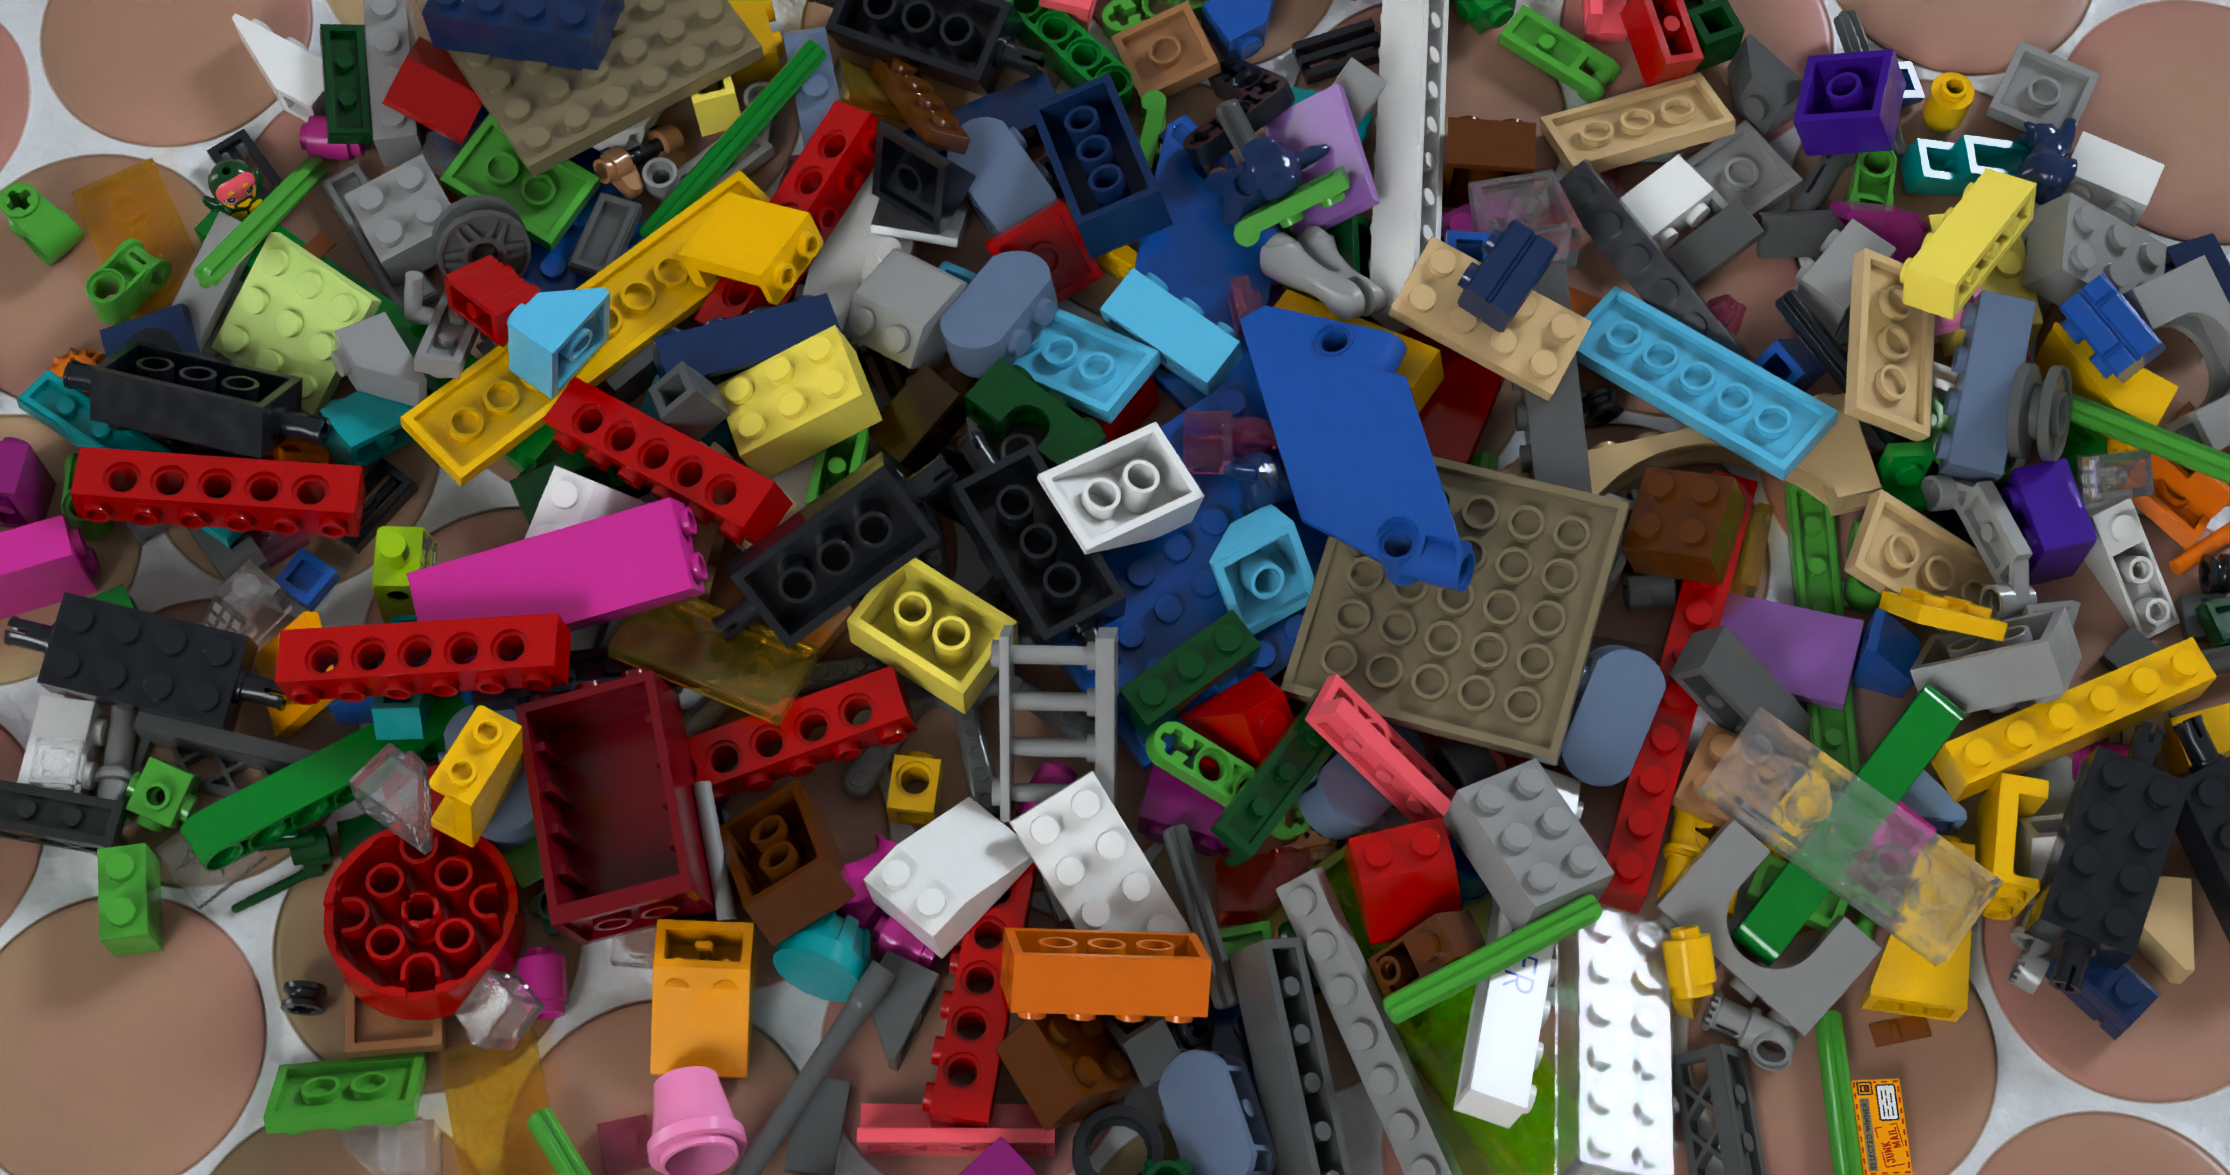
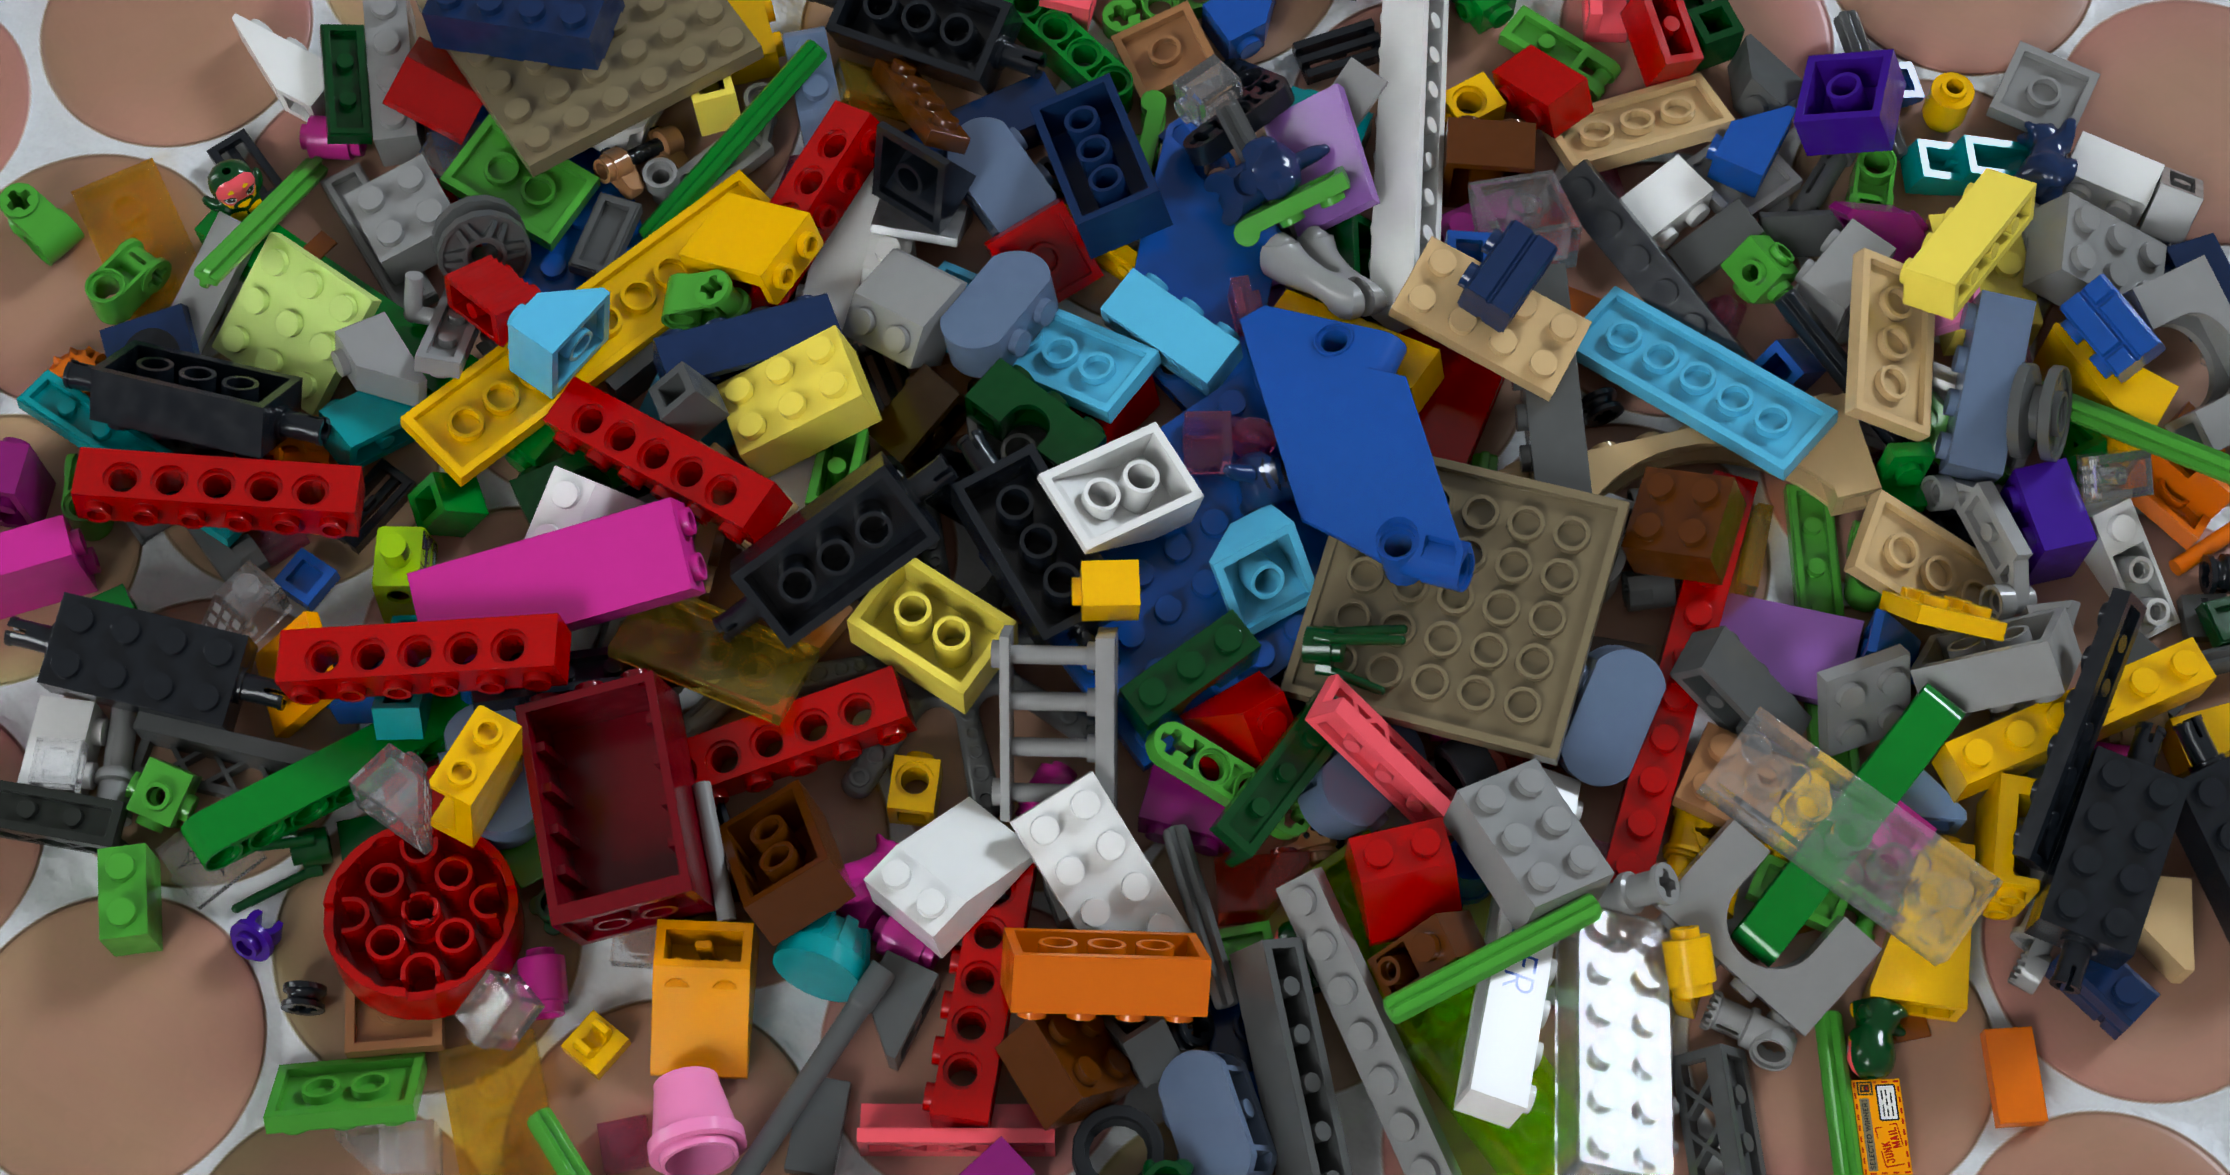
(254, 941): none -> dark purple plate
(446, 507): none -> green brick
(596, 1044): none -> yellow tile
(701, 297): none -> bright green piece
(1107, 590): none -> yellow brick
(1204, 89): none -> clear slope
(1328, 645): none -> dark green plant
(1475, 95): none -> yellow brick
(1543, 91): none -> red brick
(1634, 891): none -> light grey pin
(1749, 149): none -> blue slope
(1761, 269): none -> bright green brick
(1862, 699): none -> light grey plate
(1871, 1042): none -> dark green animal
(2013, 1077): none -> orange tile
(2083, 720): none -> black plate
(2172, 207): none -> light grey slope

